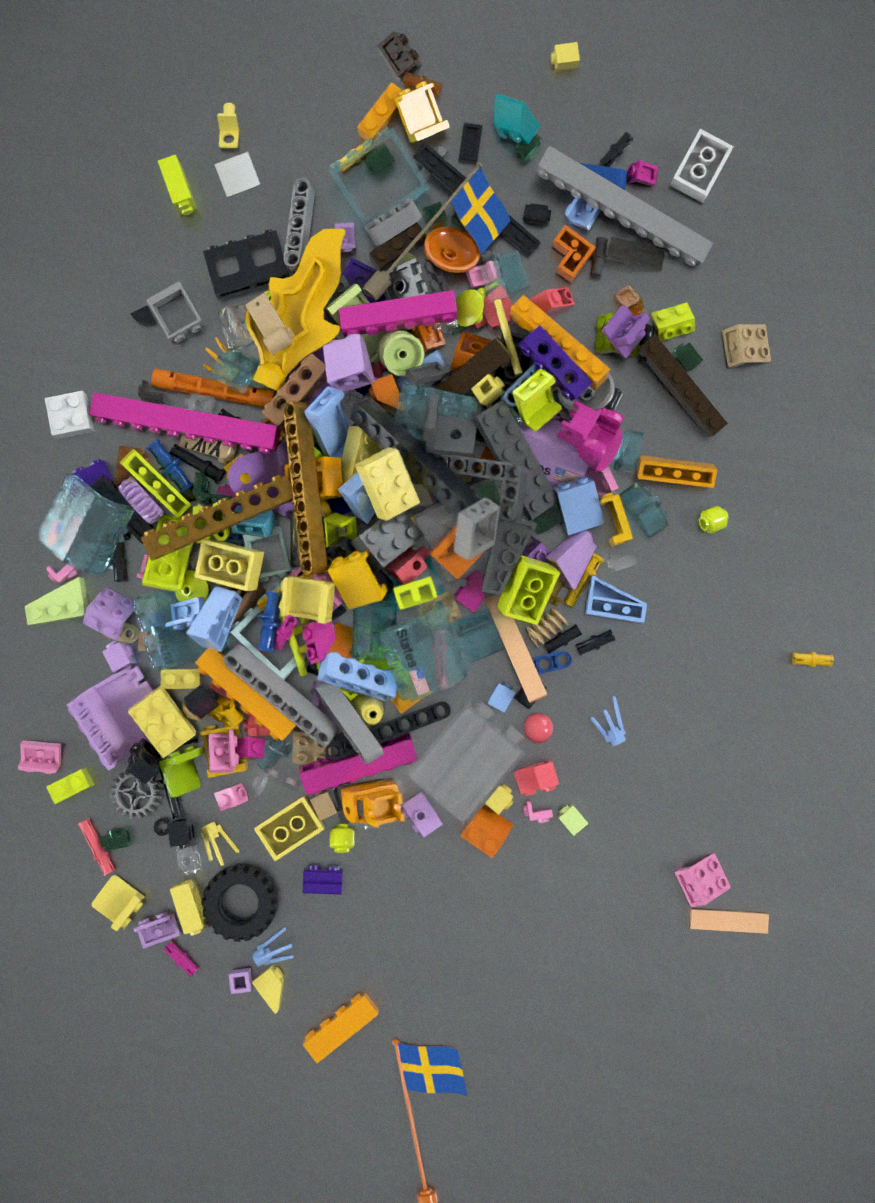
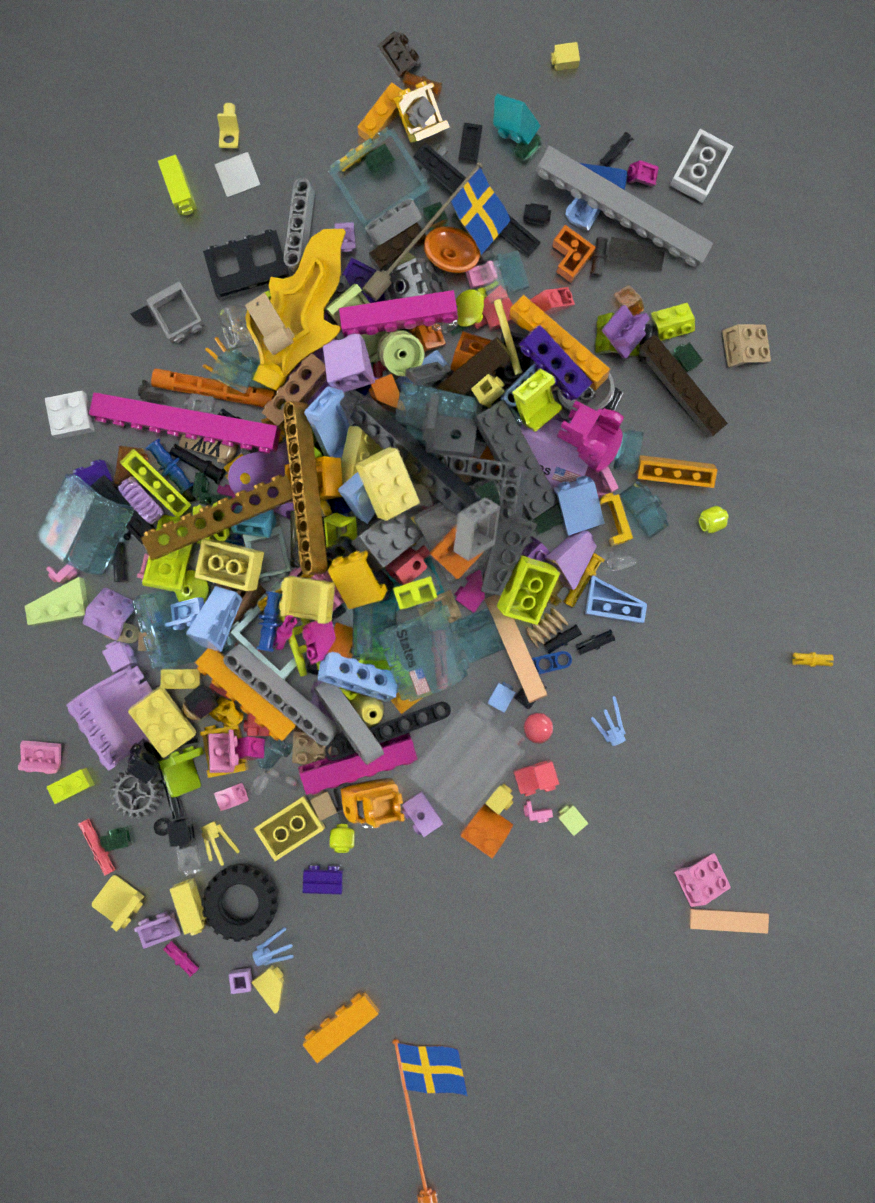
(420, 112): none -> light grey bracket

